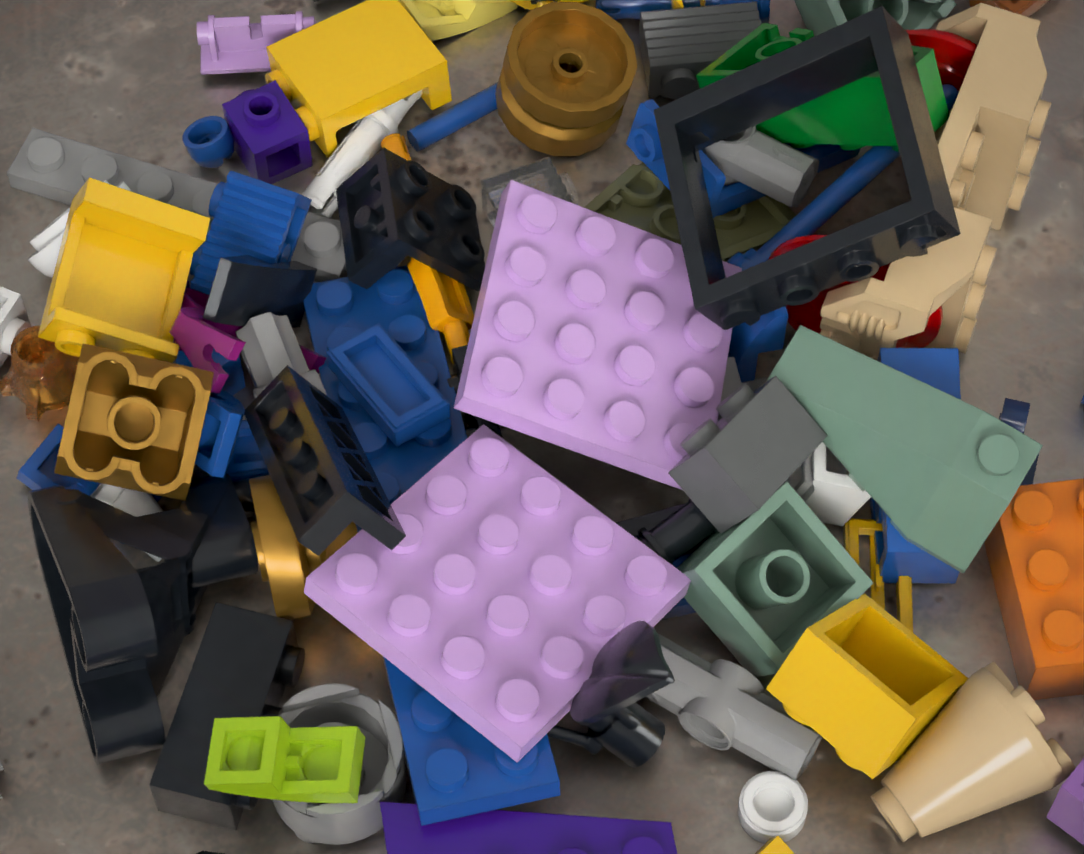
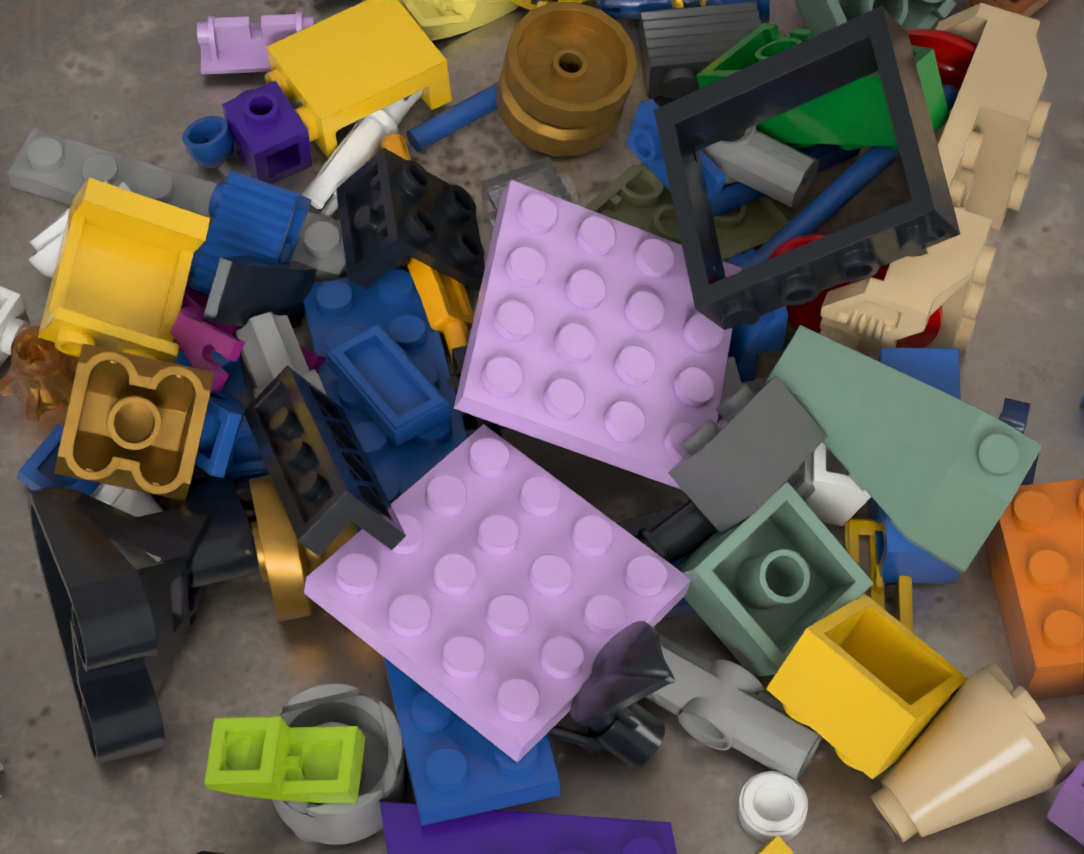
(236, 673): black brick -> none

